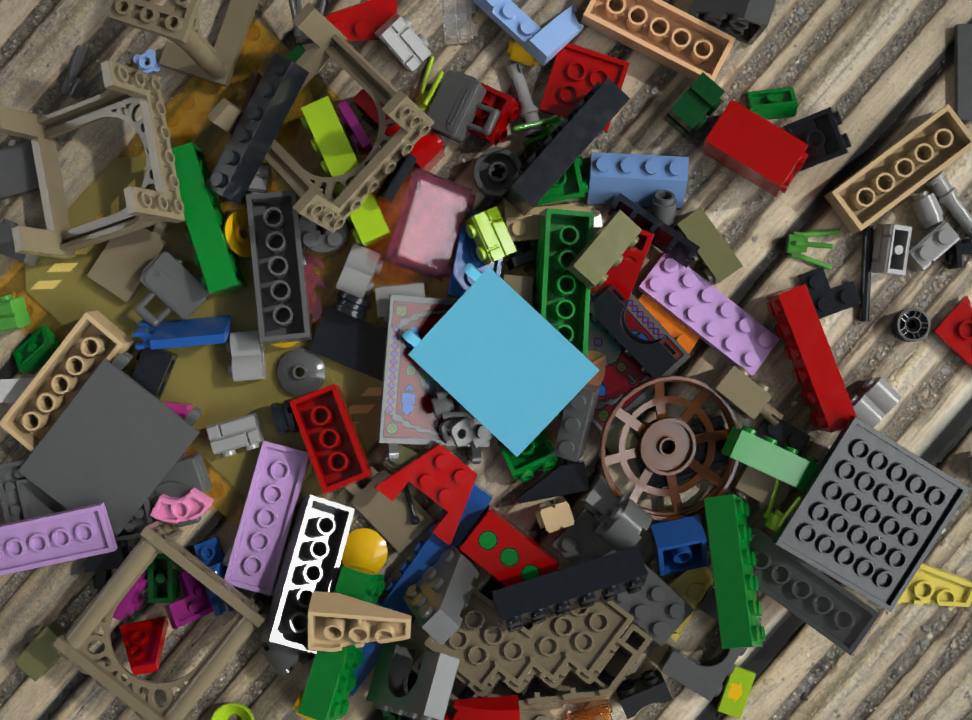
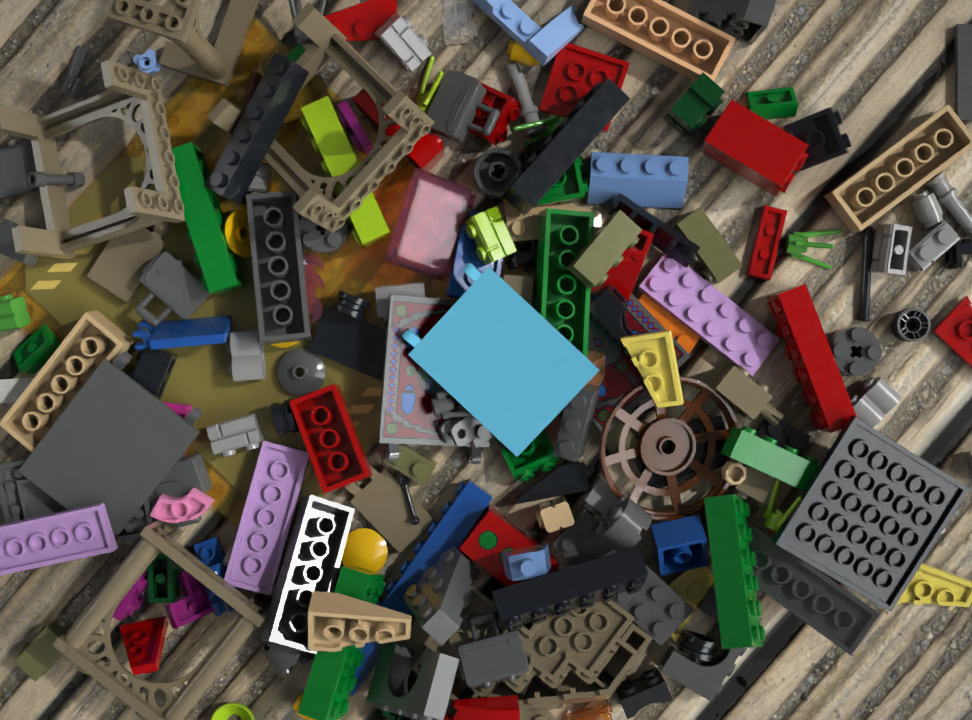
(40, 179): none -> dark grey bar
(104, 563): black brick -> none
(359, 271): light grey brick -> none
(396, 178): black tile -> none
(440, 478): red wing -> none
(491, 658): none -> dark grey piece
(526, 562): none -> medium blue torso
(657, 364): none -> light yellow wing
(664, 206): dark grey brick -> none
(697, 645): none -> black wheel
(733, 472): none -> tan tile
(736, 692): lime tile -> none
(766, 243): none -> red tile
(828, 300): black plate -> none
(866, 350): none -> dark grey brick

